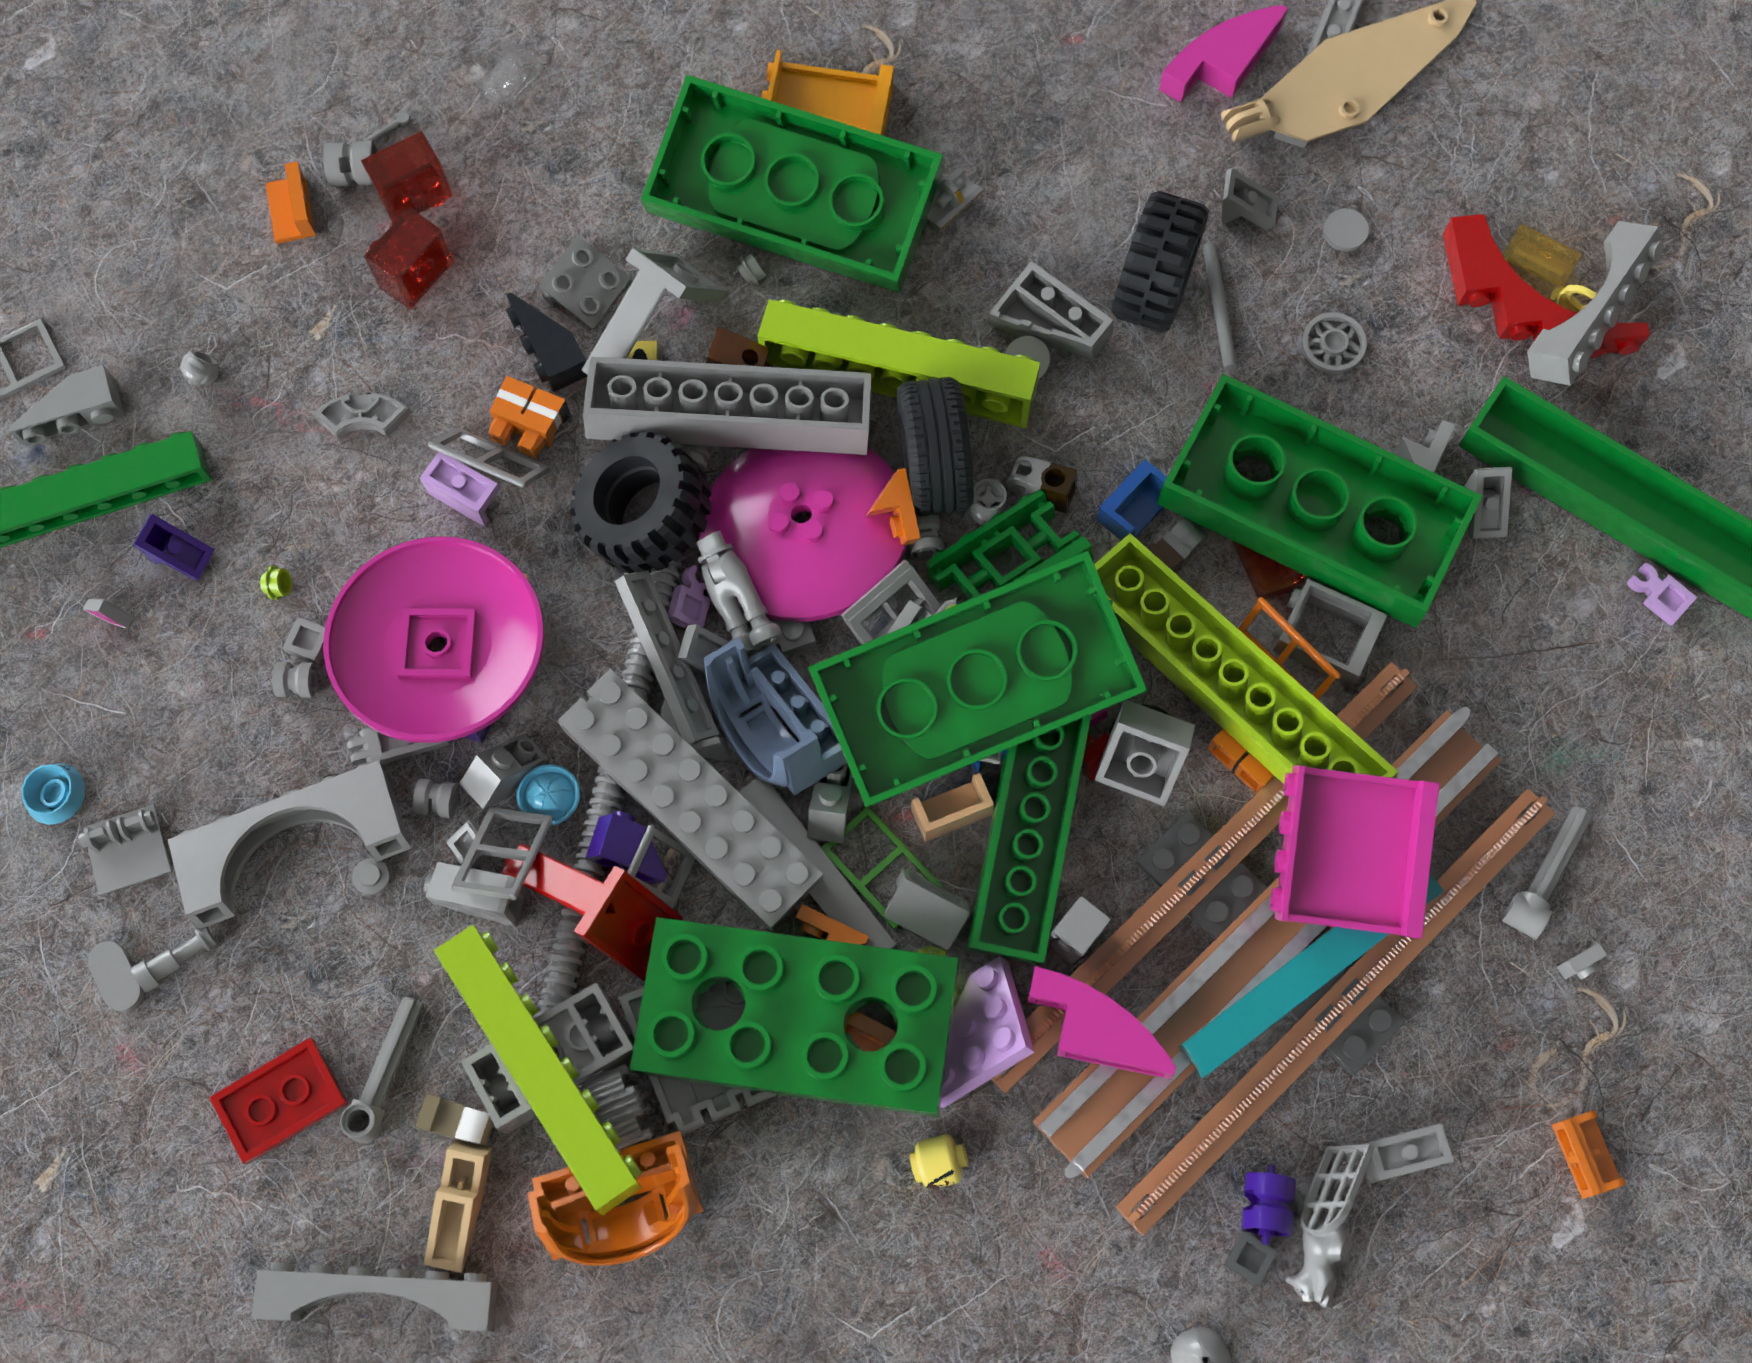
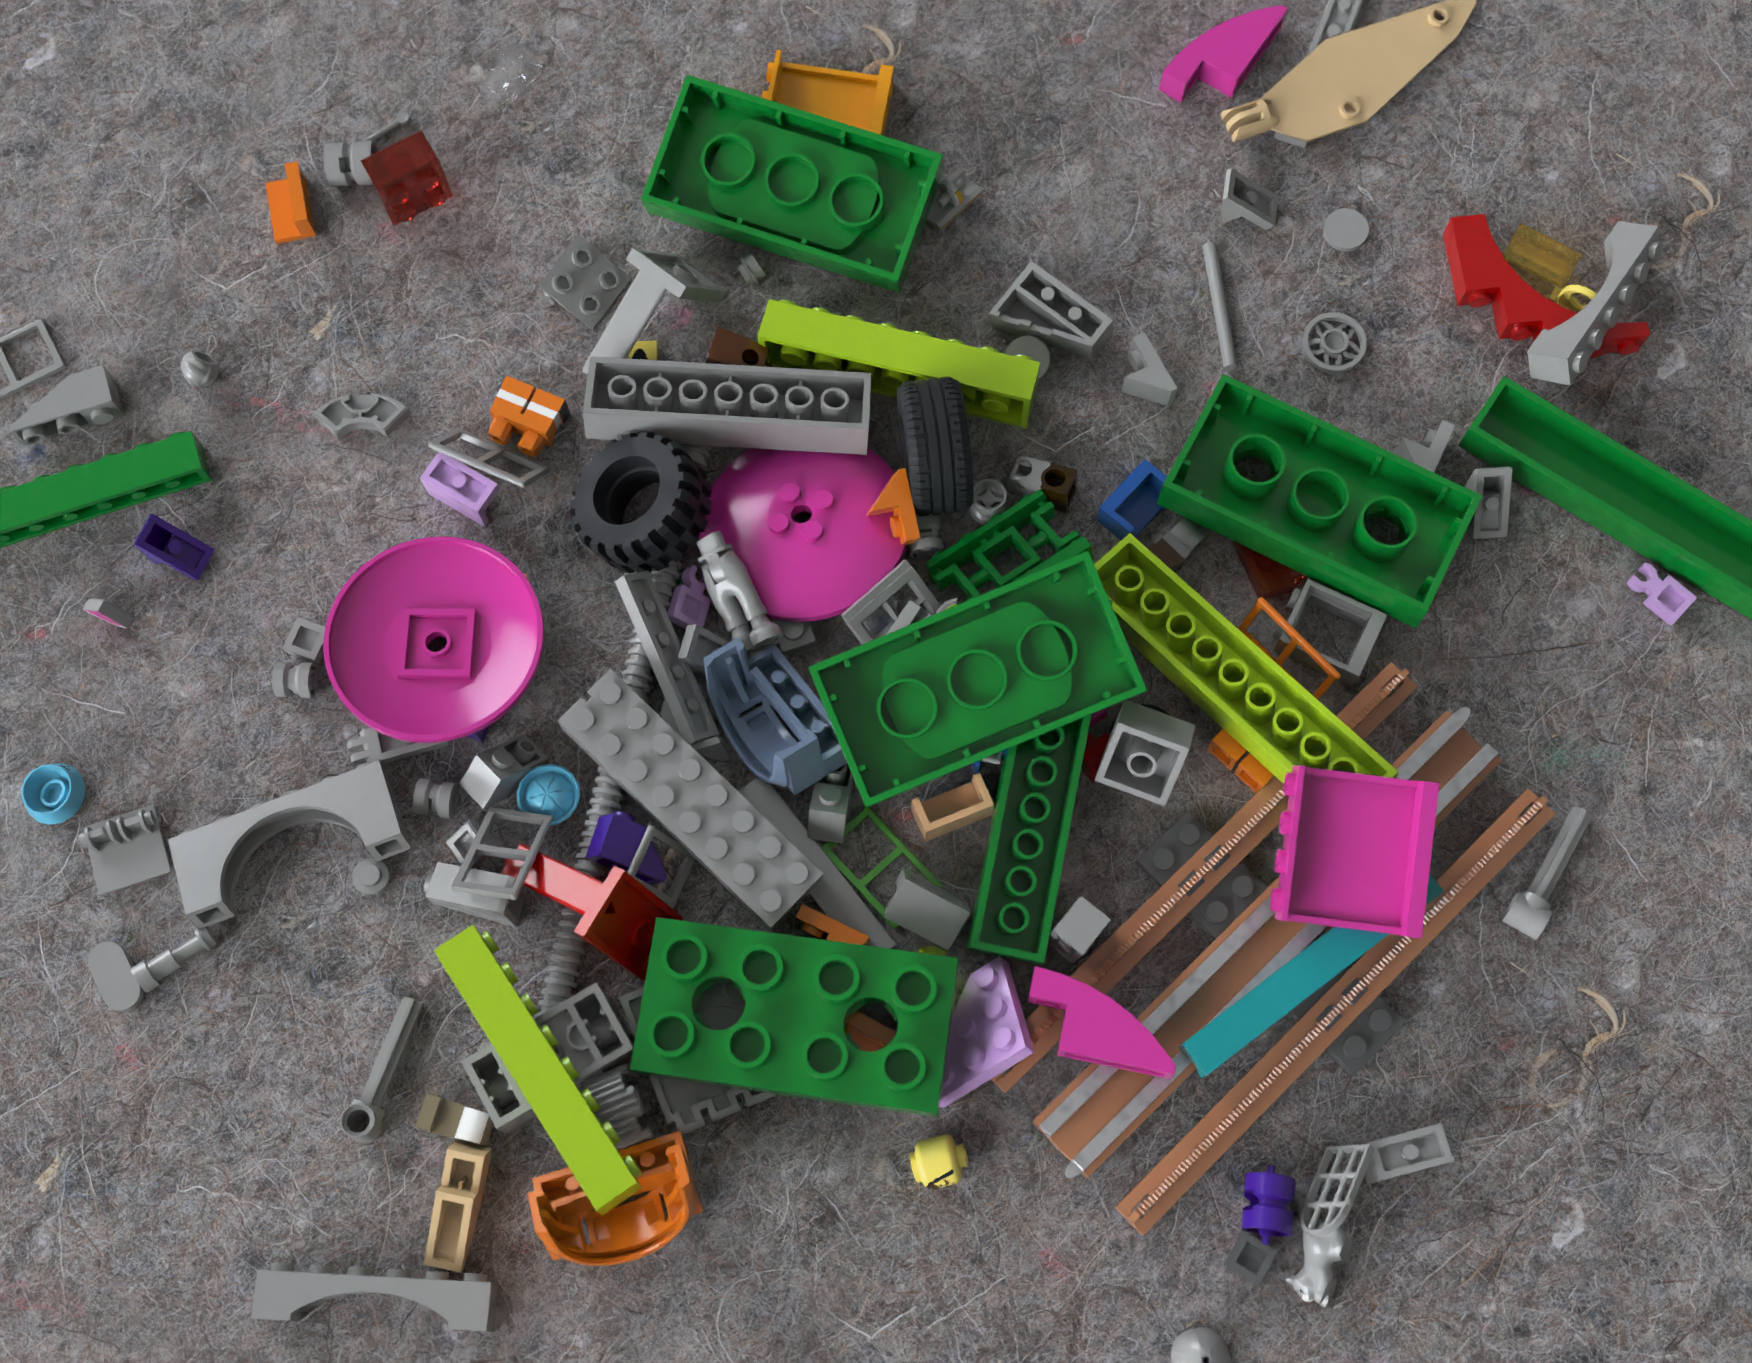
(276, 582): lime plate -> none
(278, 1100): red plate -> none
(408, 258): clear red brick -> none
(553, 345): black slope -> none
(1151, 377): none -> light grey slope
(1160, 261): black tyre -> none
(1583, 963): light grey plate -> none
(1587, 1155): orange hinge -> none

